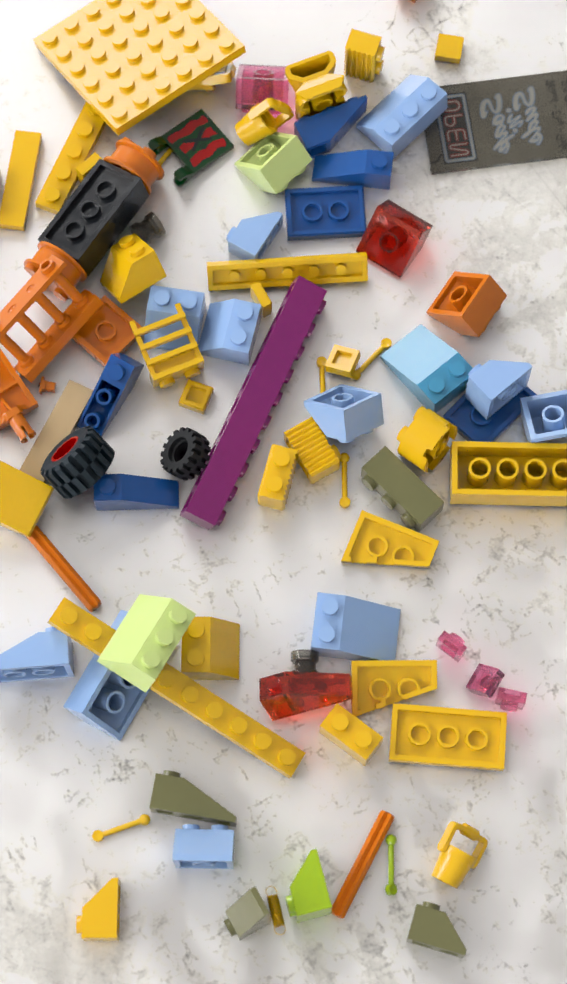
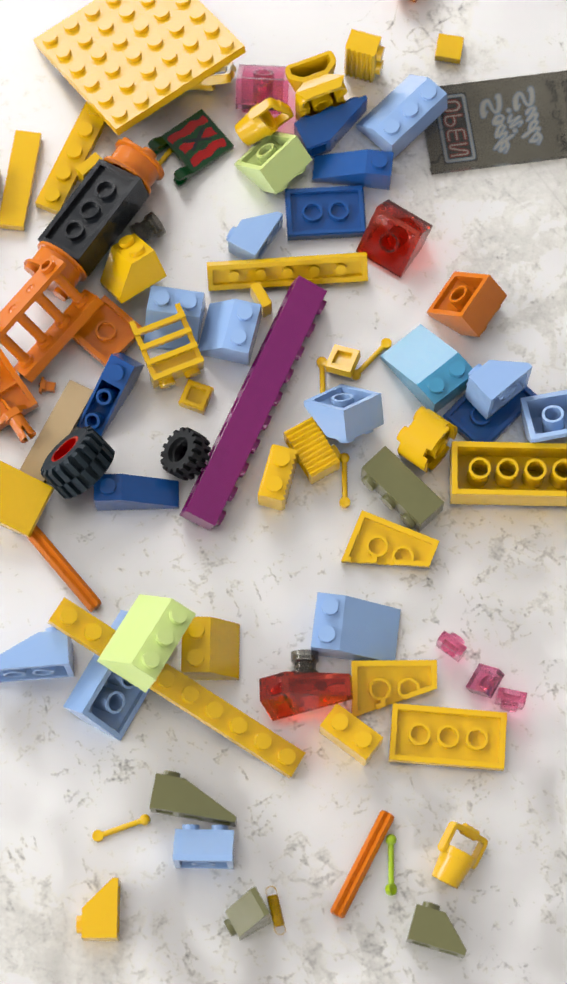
(309, 891): lime slope -> none

